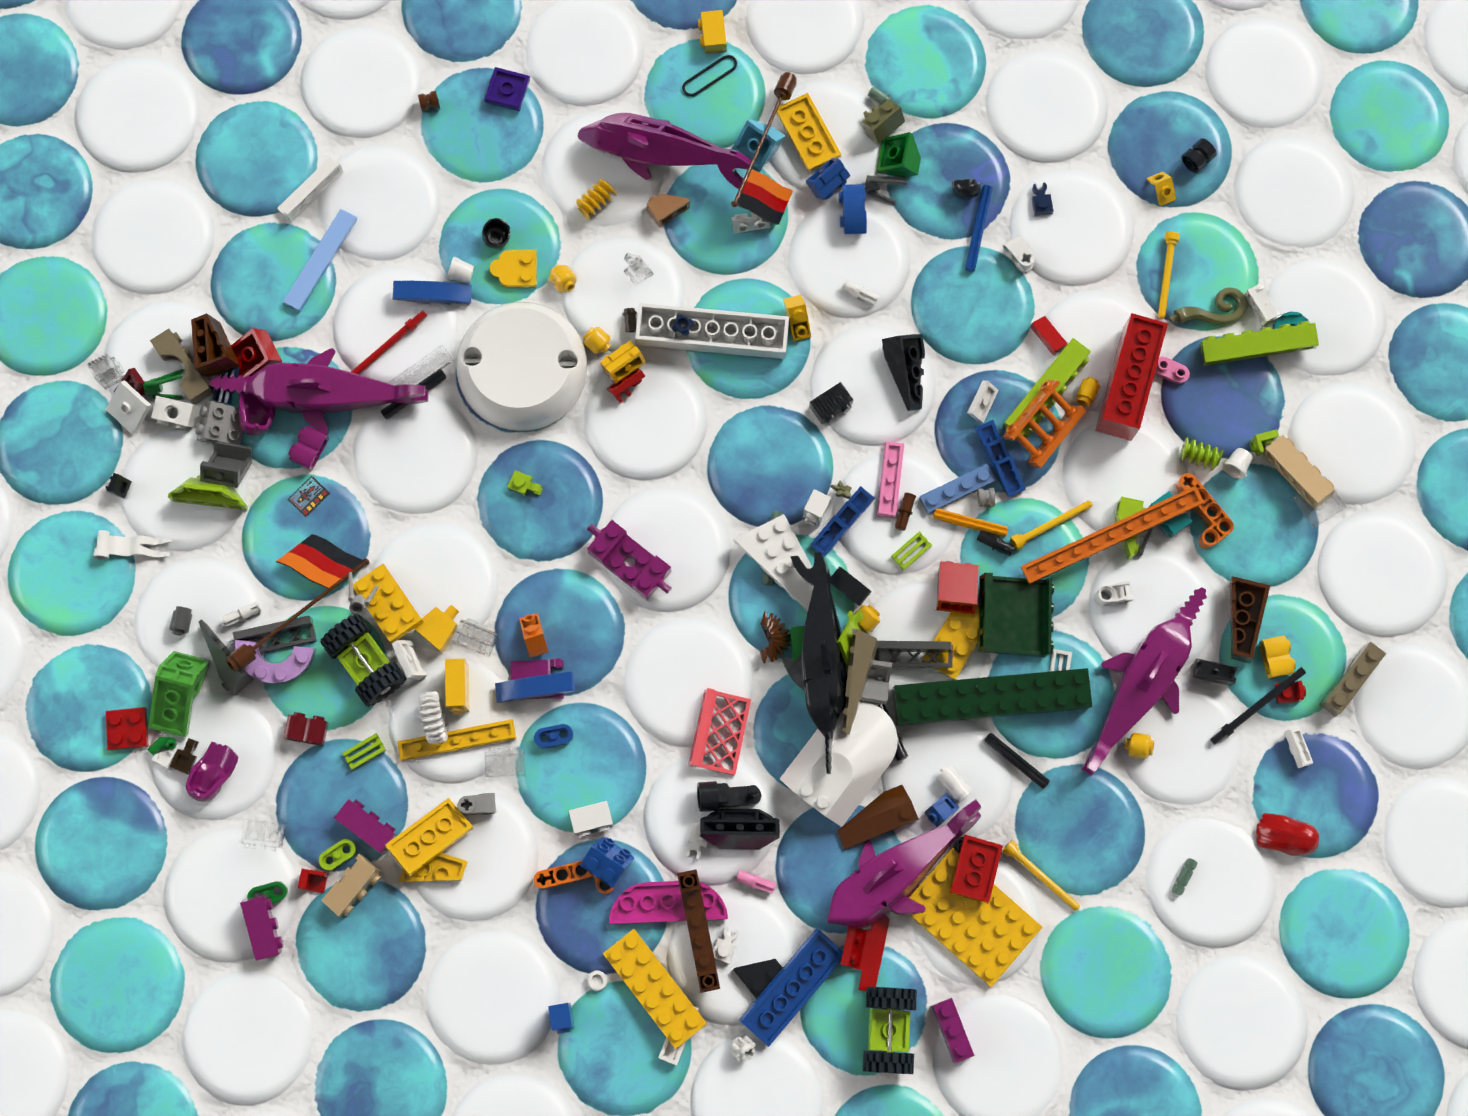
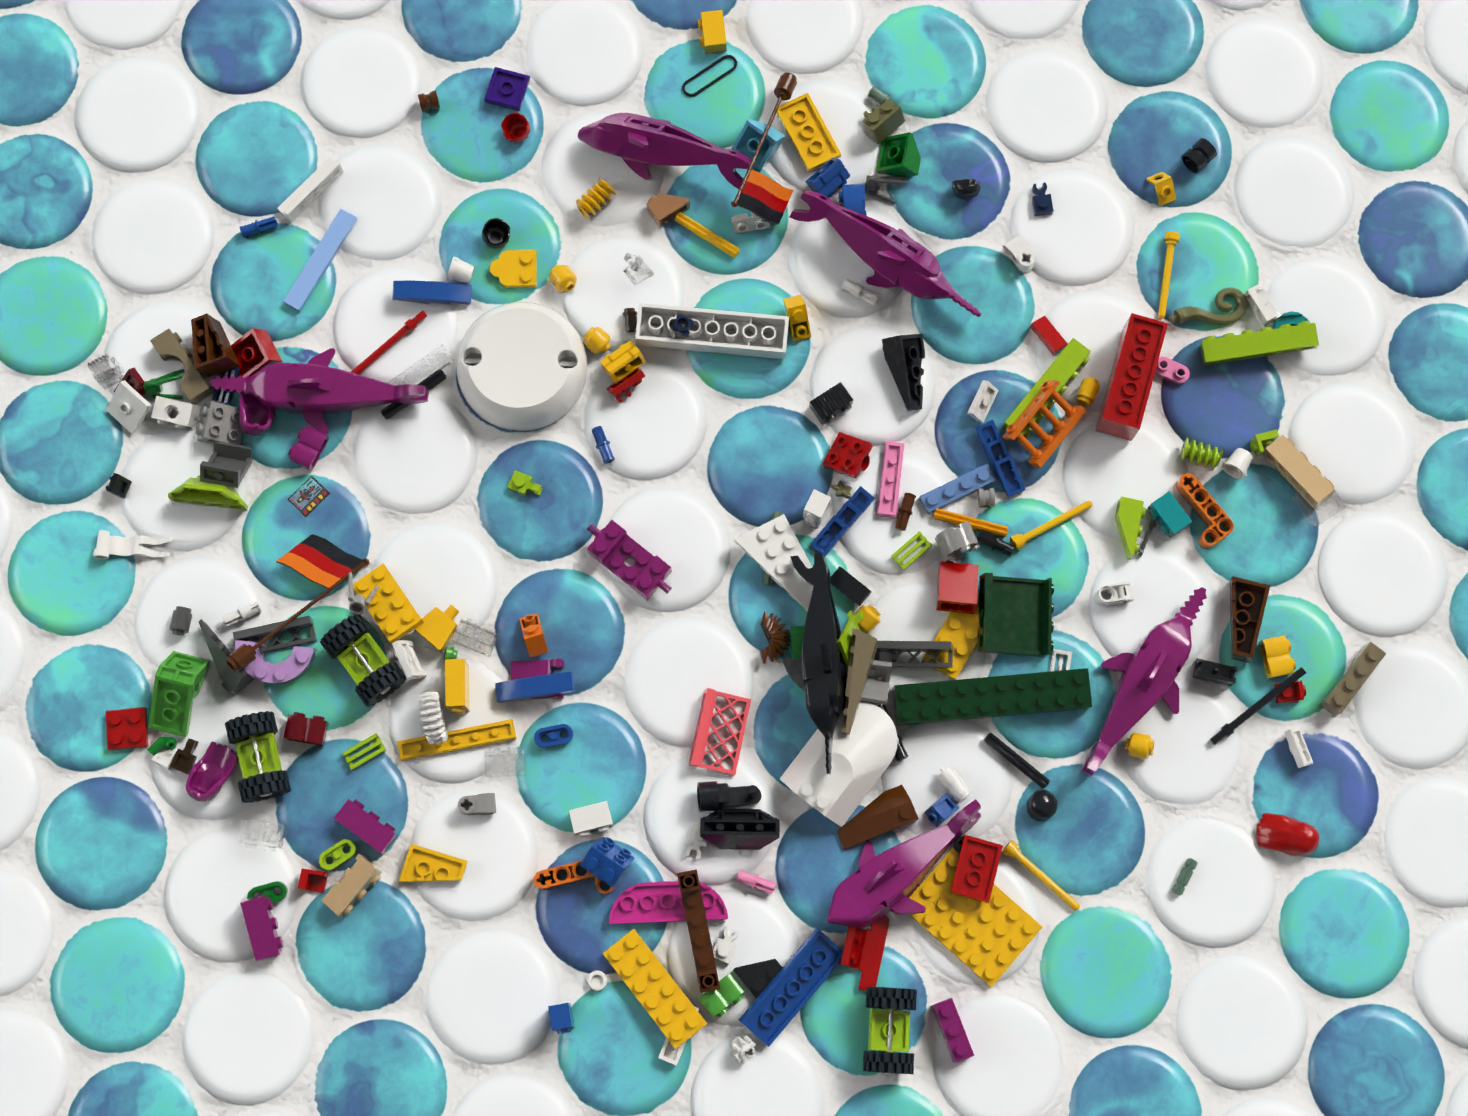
(258, 227): none -> blue axle
(258, 756): none -> black plate
(429, 837): yellow plate -> none
(450, 653): none -> bright green plate
(515, 127): none -> red hair
(603, 444): none -> blue axle
(707, 235): none -> yellow axle
(718, 1000): none -> bright green brick
(848, 455): none -> red plate
(888, 251): none -> magenta animal
(957, 541): none -> light grey brick
(978, 228): blue axle -> none
(1041, 805): none -> black hair
(1112, 535): orange plate -> none

